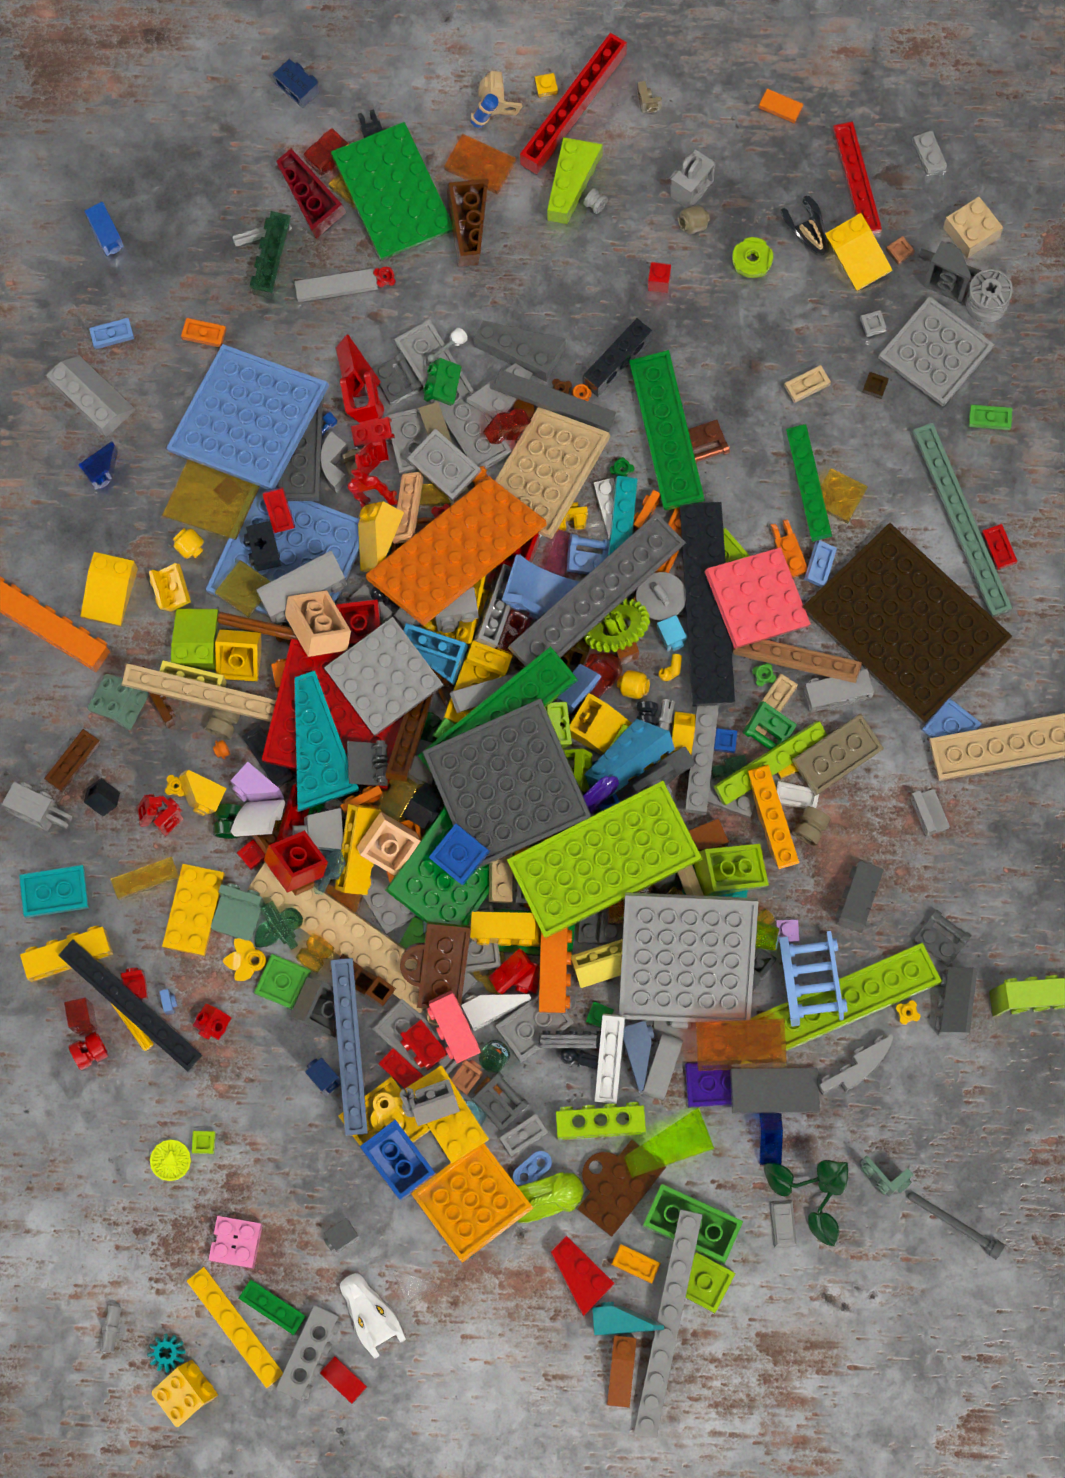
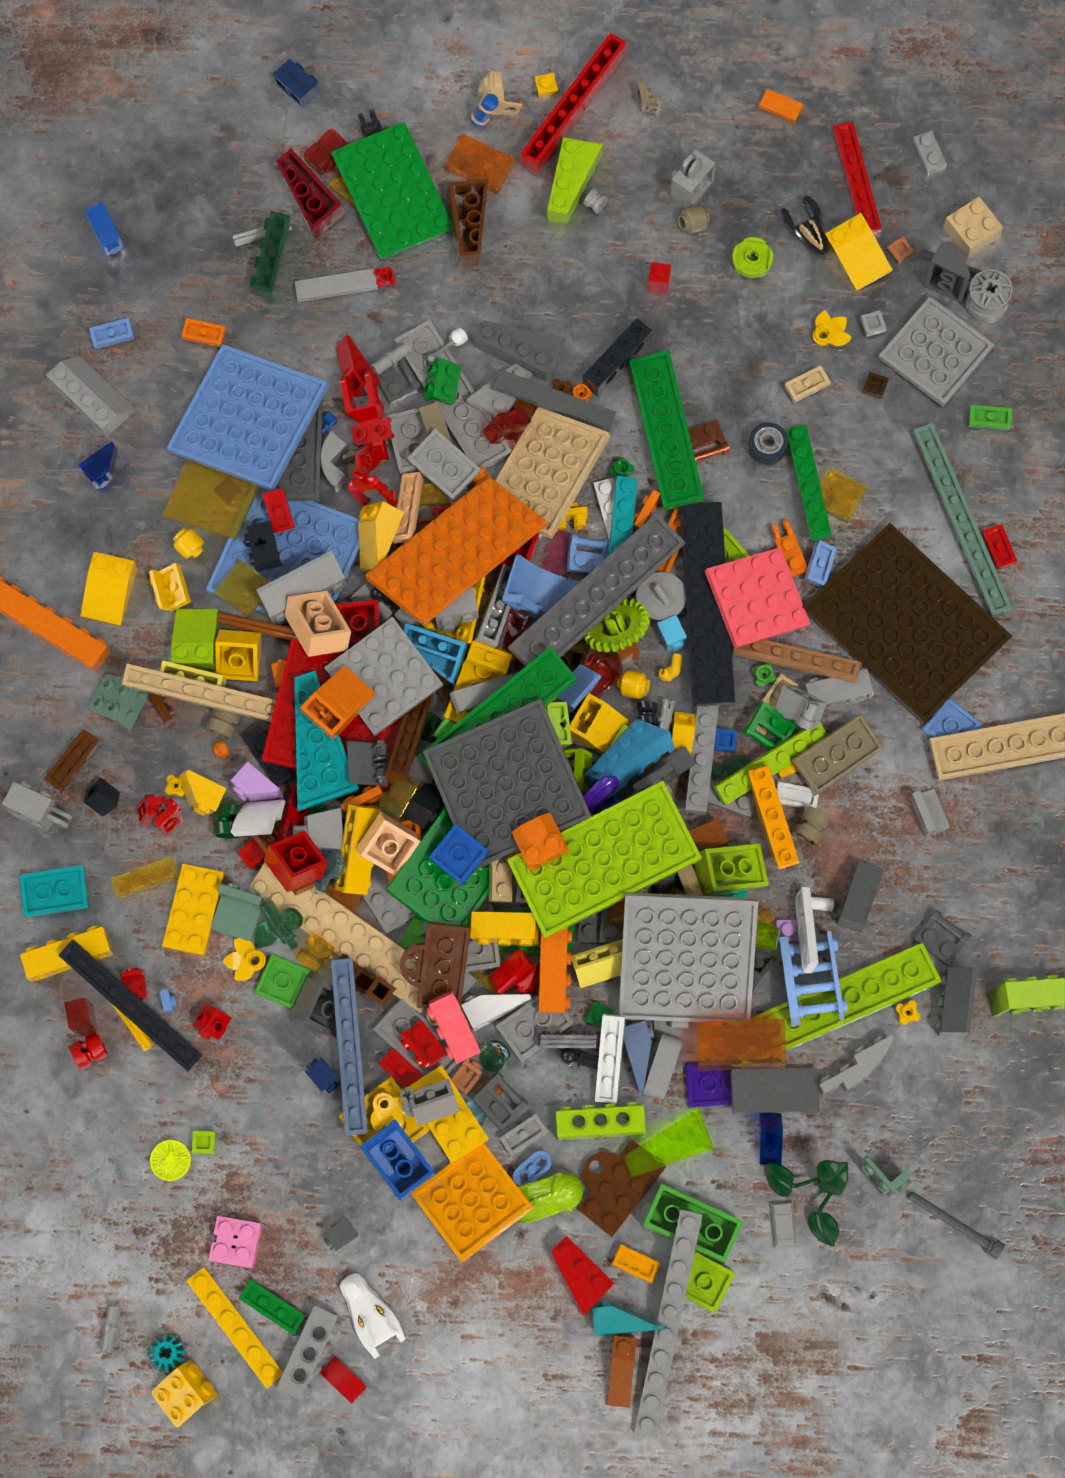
(337, 702): none -> orange slope
(390, 358): none -> light grey pin
(540, 841): none -> orange slope
(768, 432): none -> wheel
(800, 707): none -> light grey hinge
(804, 911): none -> white piece
(832, 329): none -> yellow plate

